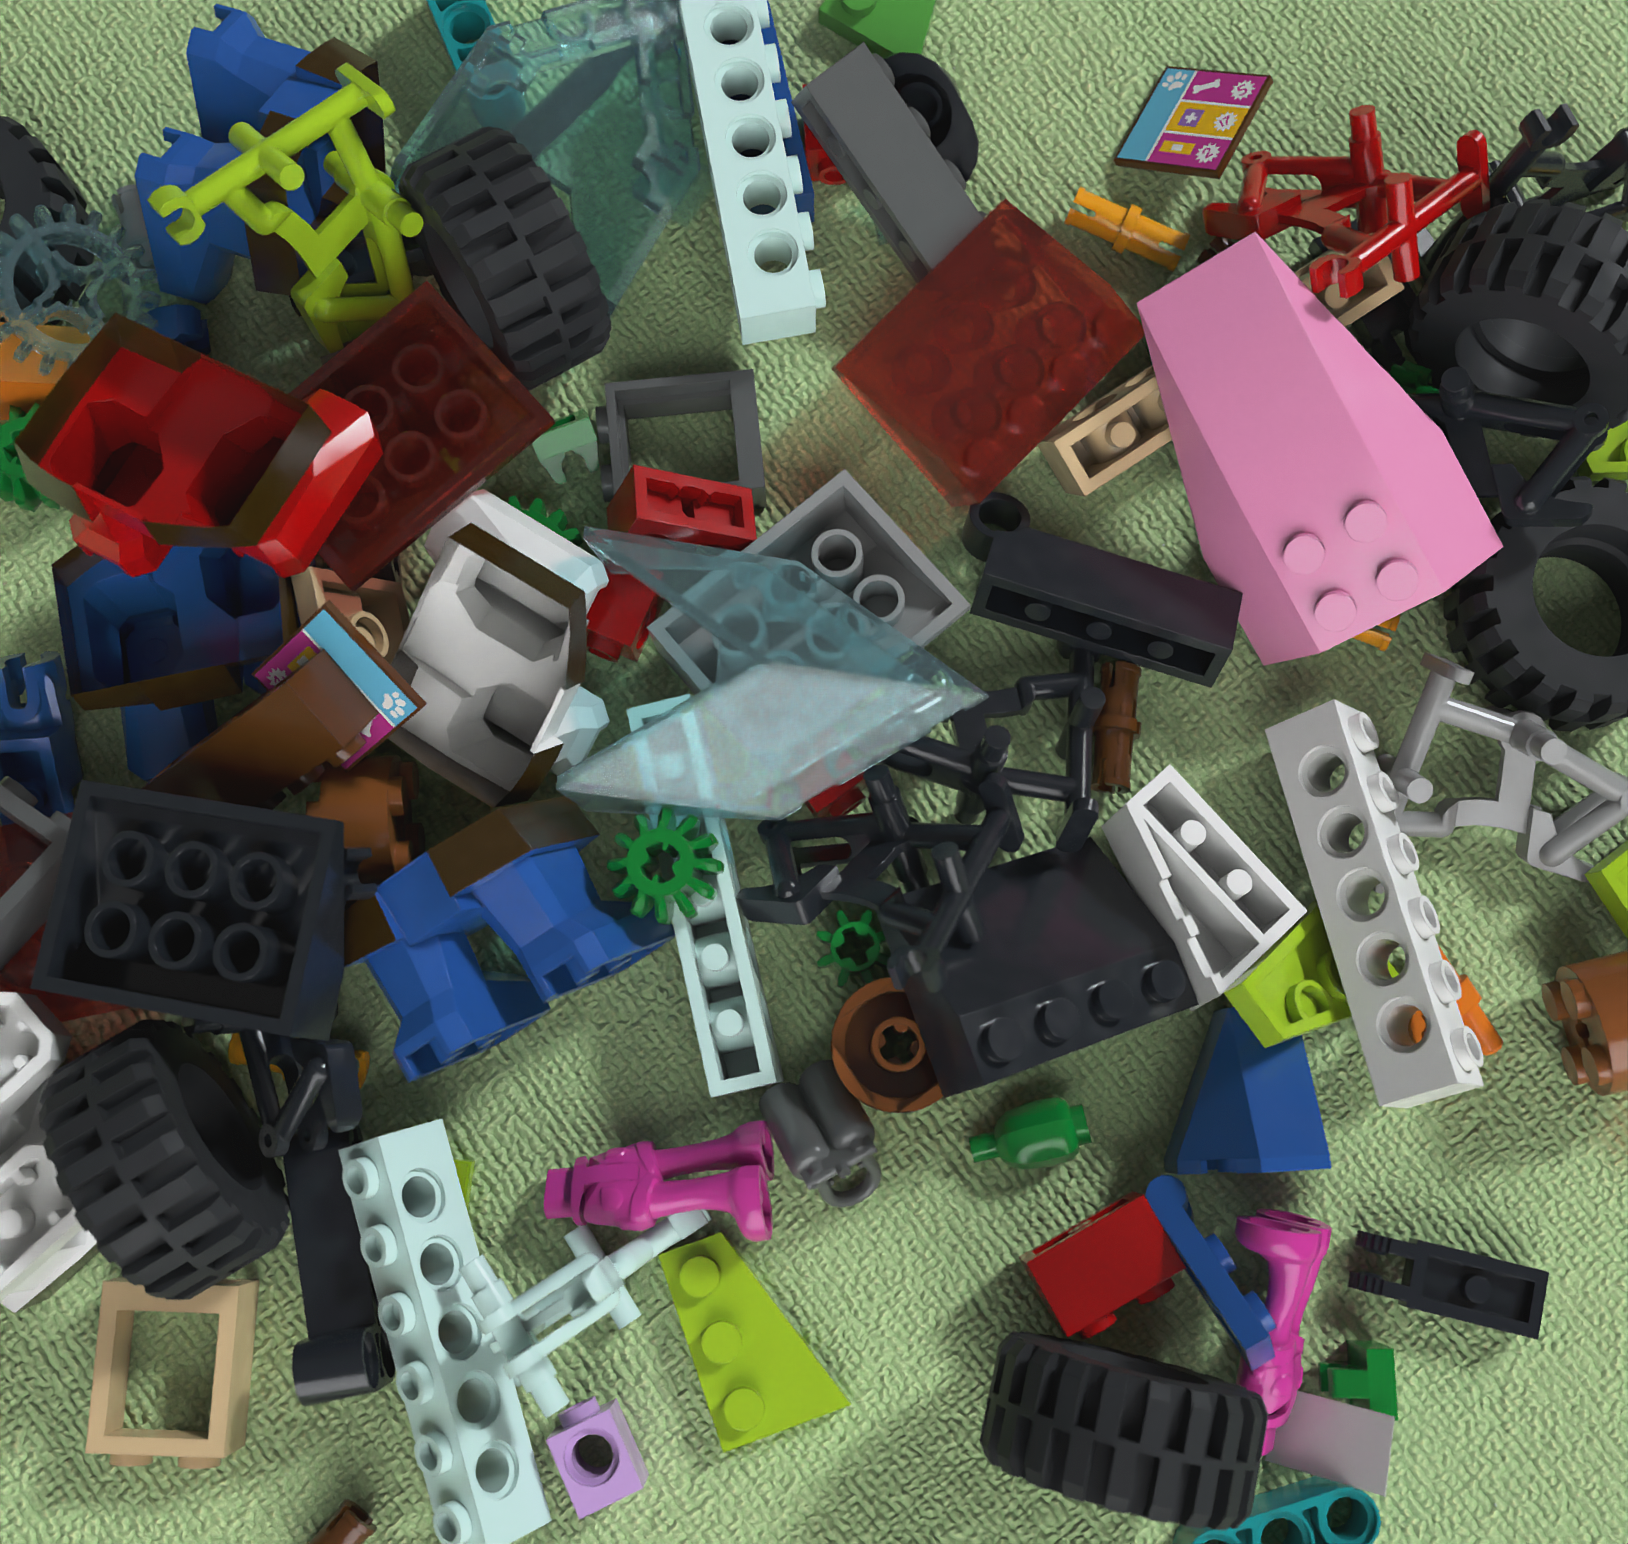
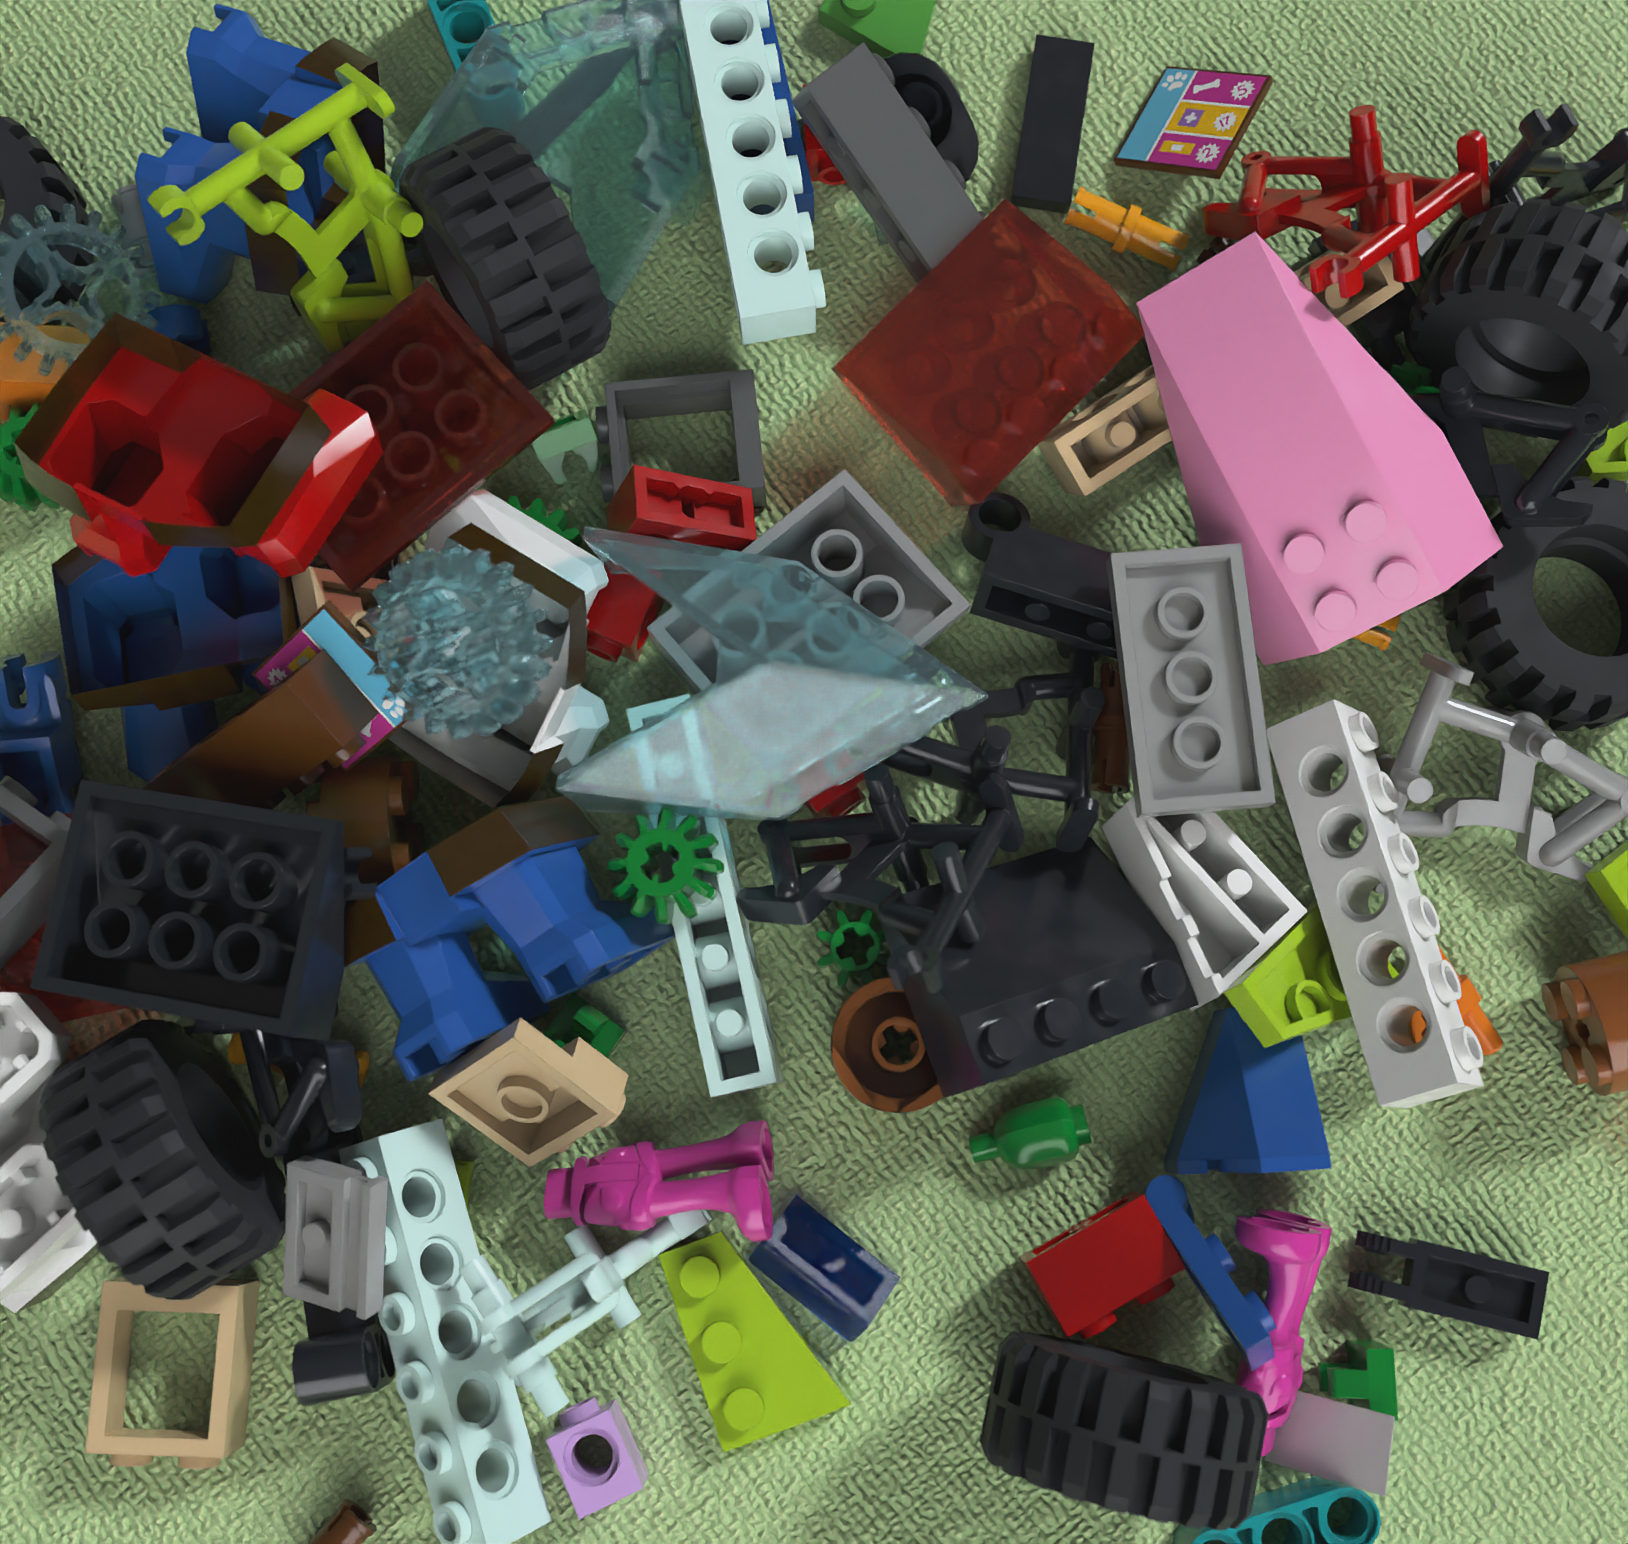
(335, 1236): none -> light grey plate
(422, 624): none -> clear light blue gear
(532, 1091): none -> tan plate
(583, 1020): none -> green tile
(822, 1133): dark grey piece -> none
(824, 1269): none -> clear blue slope
(1052, 124): none -> black tile
(1189, 680): none -> light grey plate

